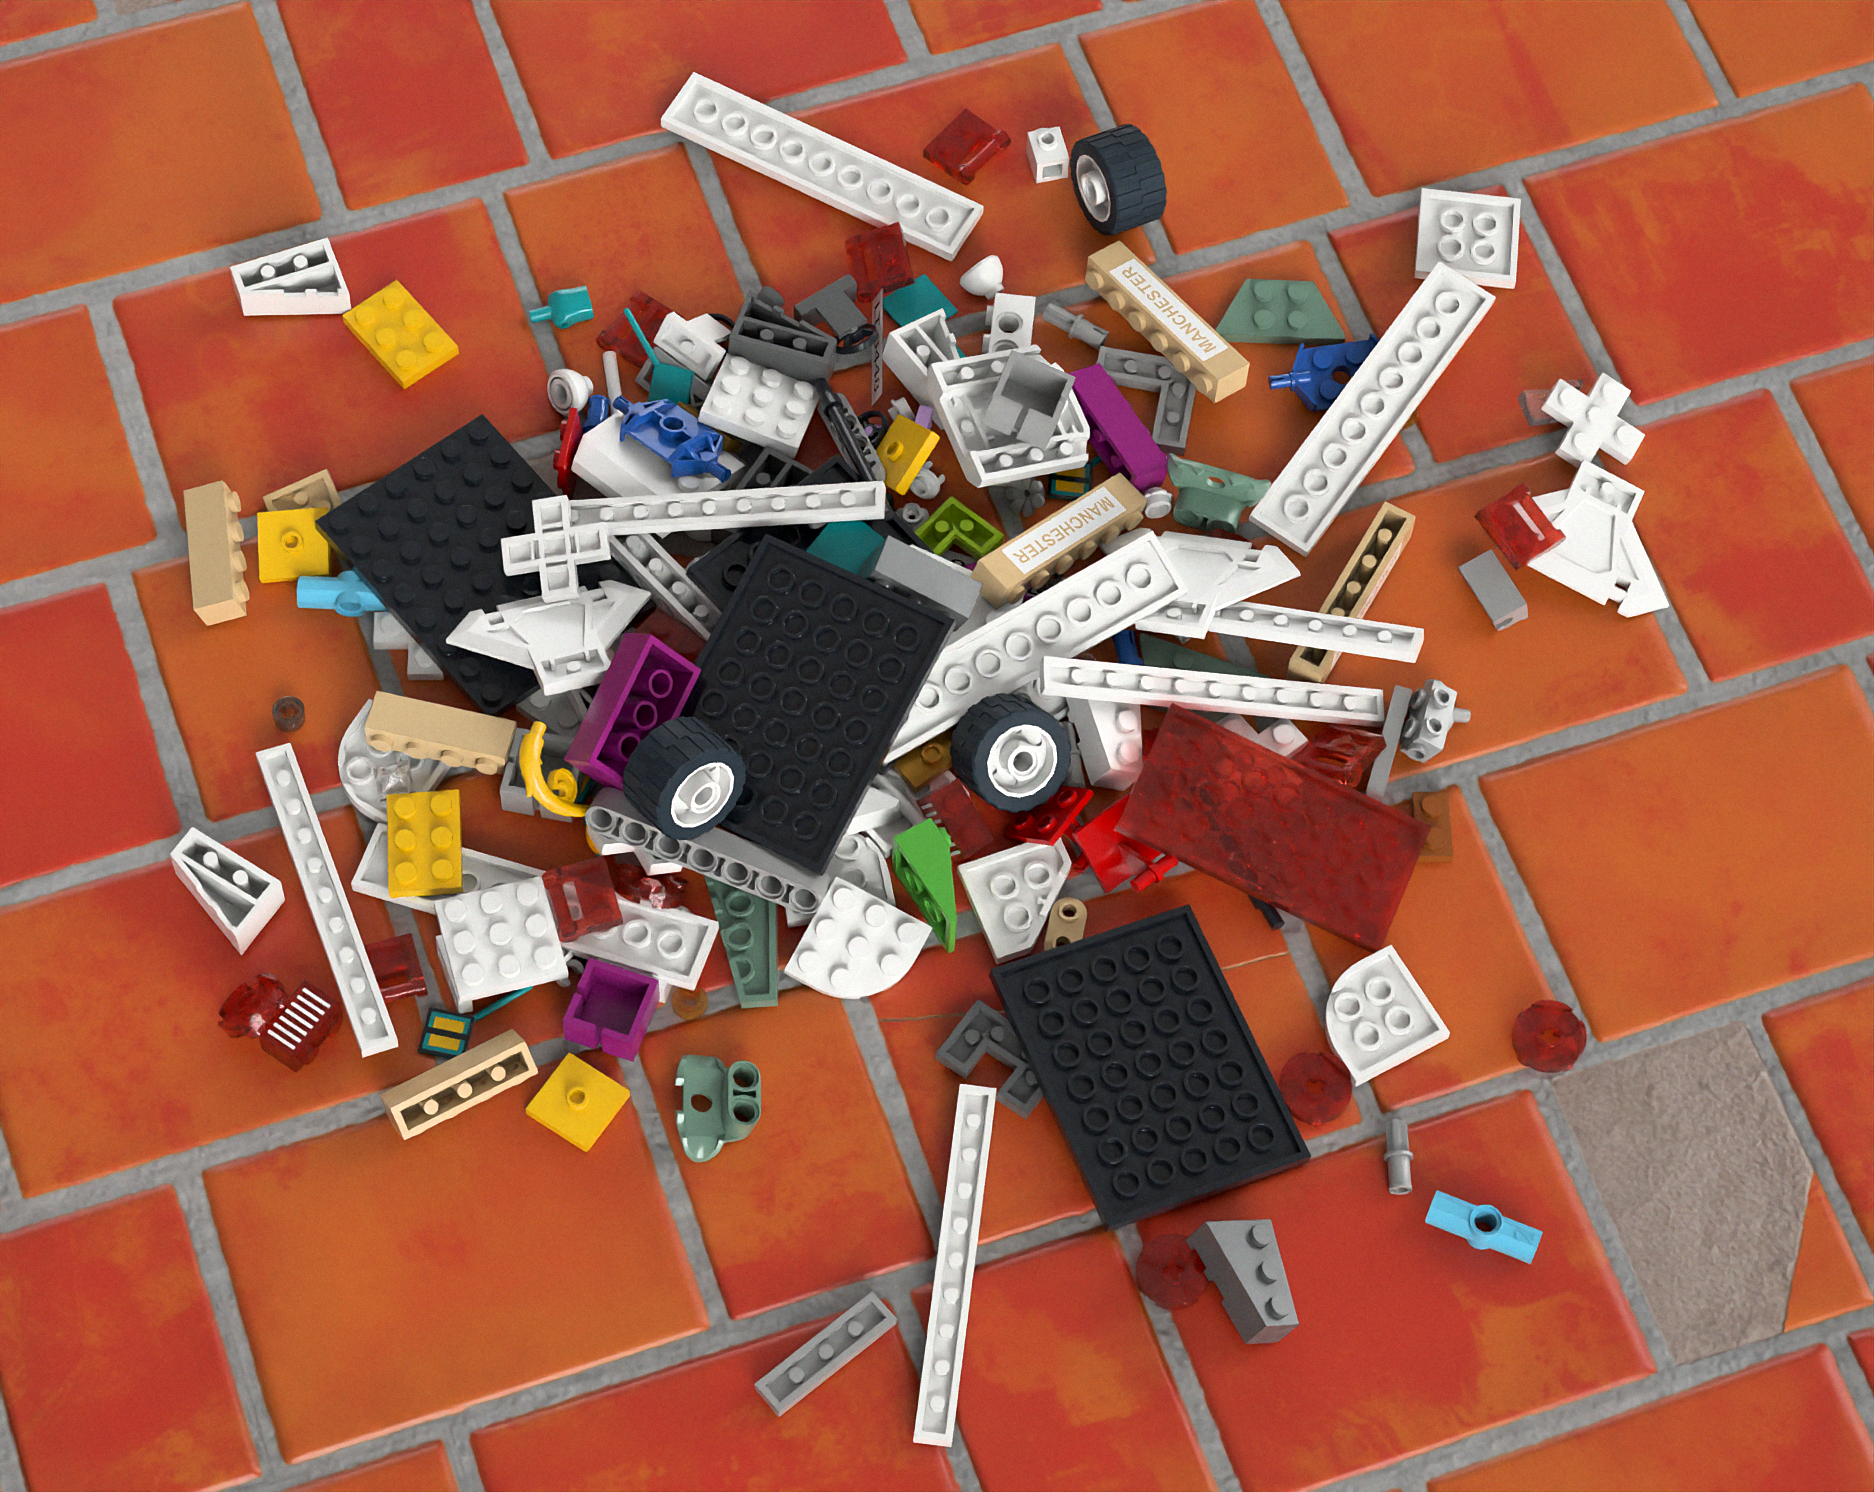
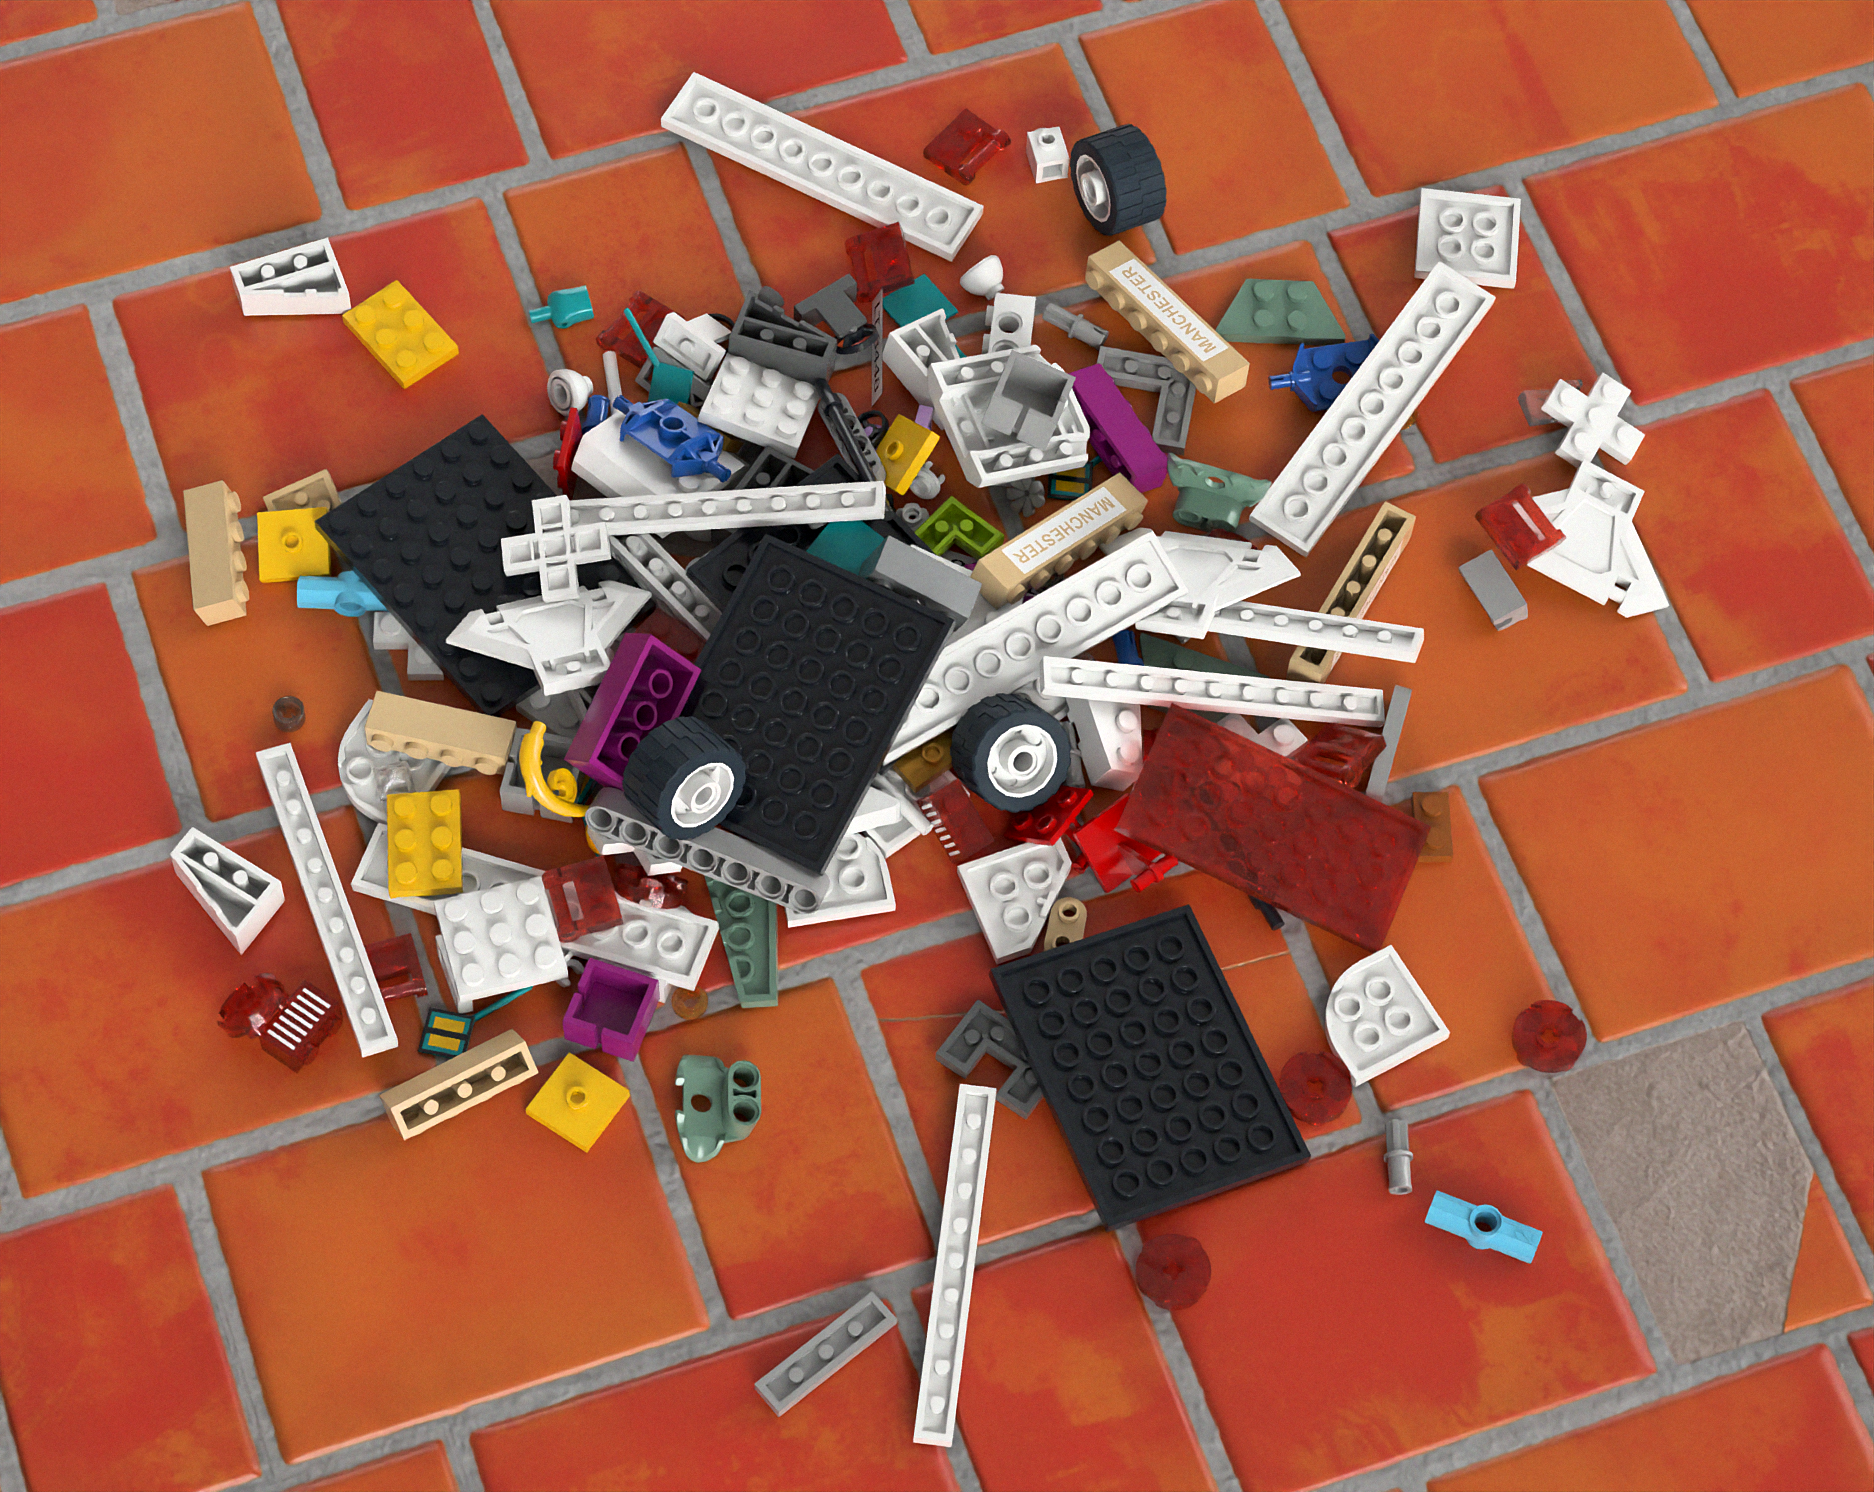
(856, 944): white plate -> none
(901, 407): white plate -> none
(925, 870): bright green slope -> none
(1158, 502): white plate -> none
(1249, 1275): wedge -> none
(1429, 719): light grey brick -> none

